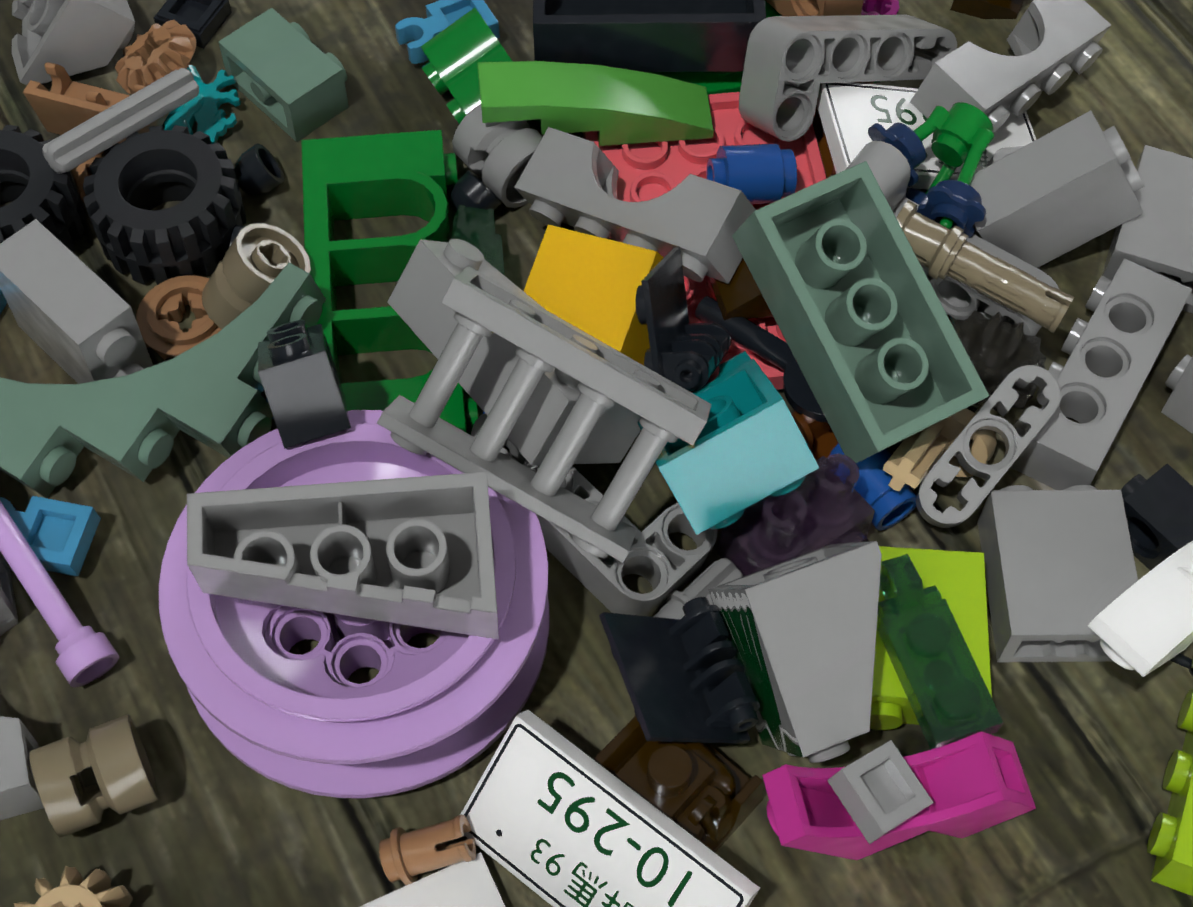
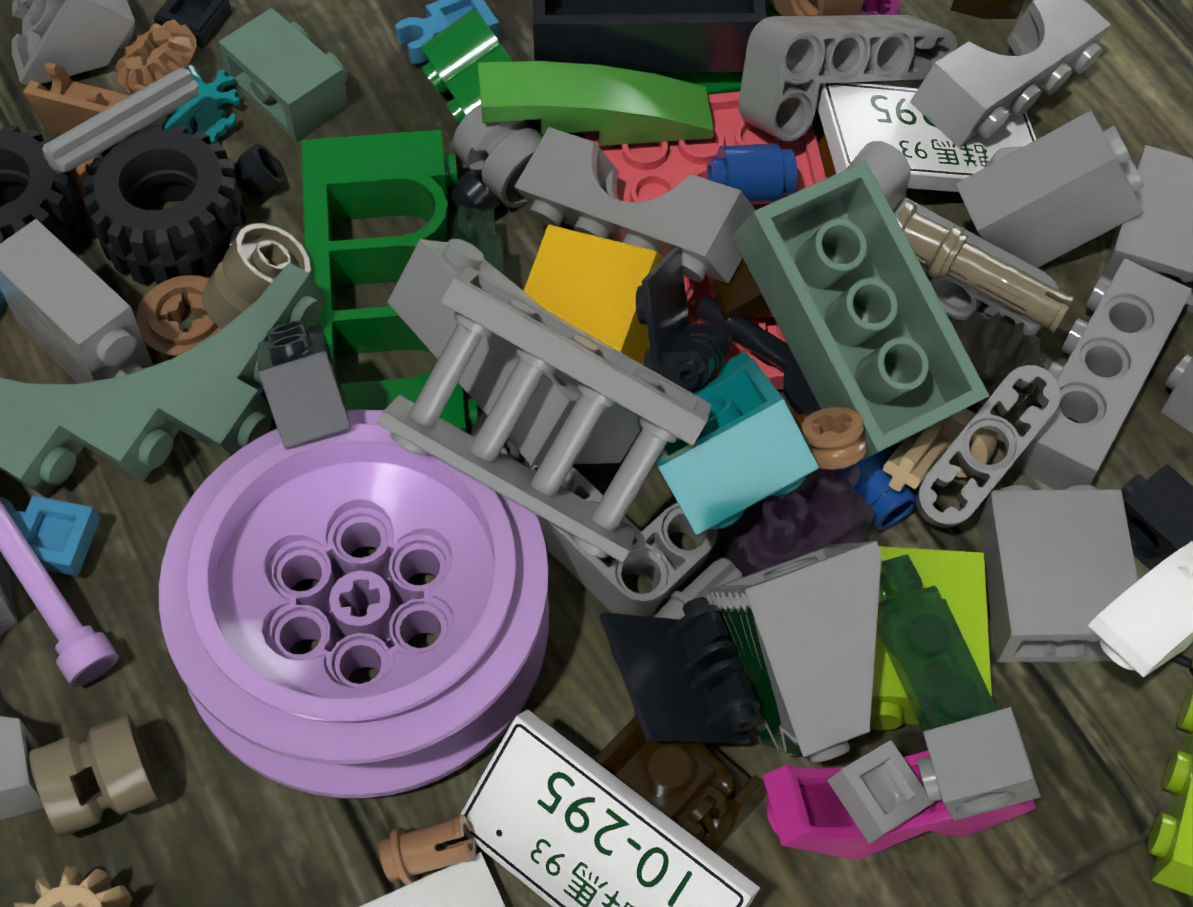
(355, 549): light grey wedge -> none
(835, 437): none -> medium nougat bush
(958, 139): plant -> none
(978, 765): none -> light grey brick

